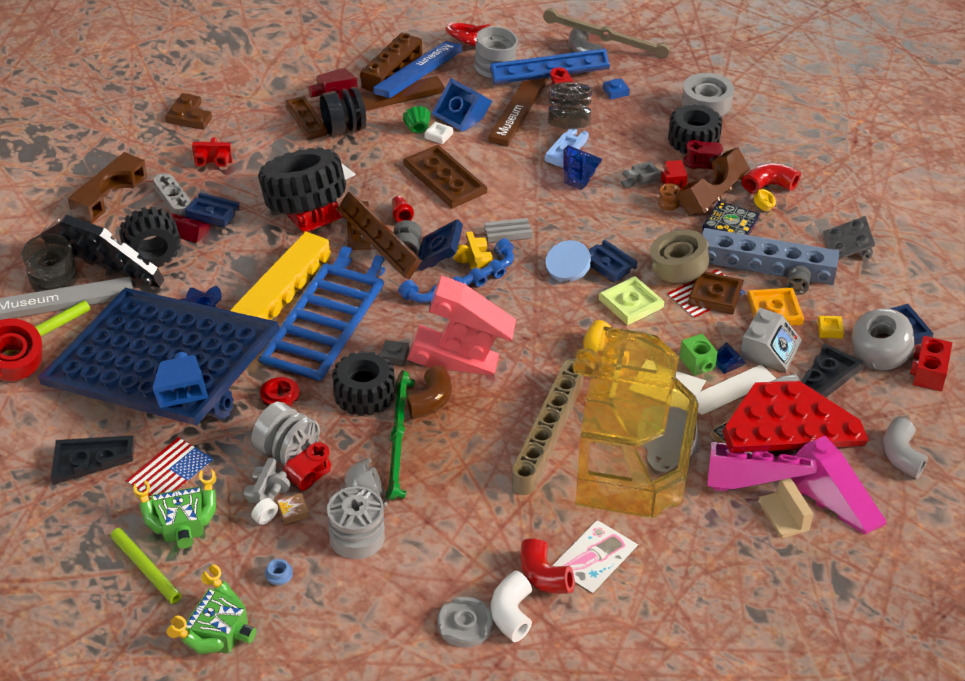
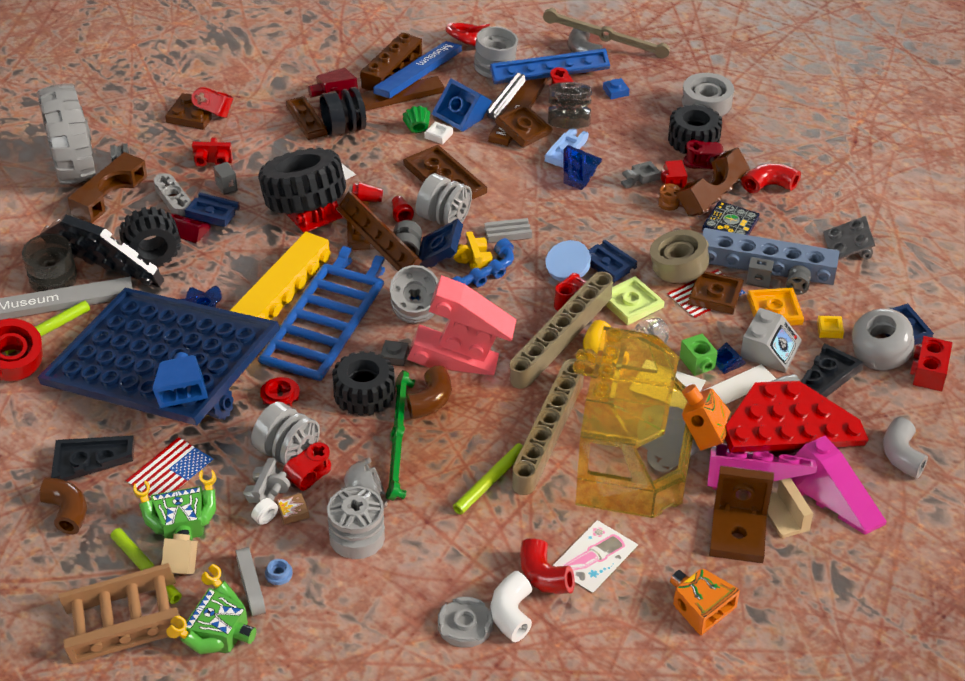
(67, 133): none -> light grey wheel
(69, 499): none -> reddish brown cylinder
(116, 151): none -> dark grey wheel
(125, 634): none -> medium nougat fence
(180, 553): none -> tan brick
(215, 102): none -> red piece
(223, 175): none -> dark grey piece
(250, 581): none -> light grey beam
(367, 192): none -> red cone
(414, 282): none -> light grey wheel
(443, 200): none -> light grey wheel
(487, 480): none -> lime piece
(506, 95): none -> axle
(523, 125): none -> reddish brown tile
(560, 330): none -> dark tan beam
(567, 289): none -> red piece
(654, 326): none -> clear head
(703, 598): none -> orange torso
(705, 416): none -> orange torso
(741, 514): none -> reddish brown bracket
(764, 200): yellow tile -> none
(764, 270): none -> dark grey piece

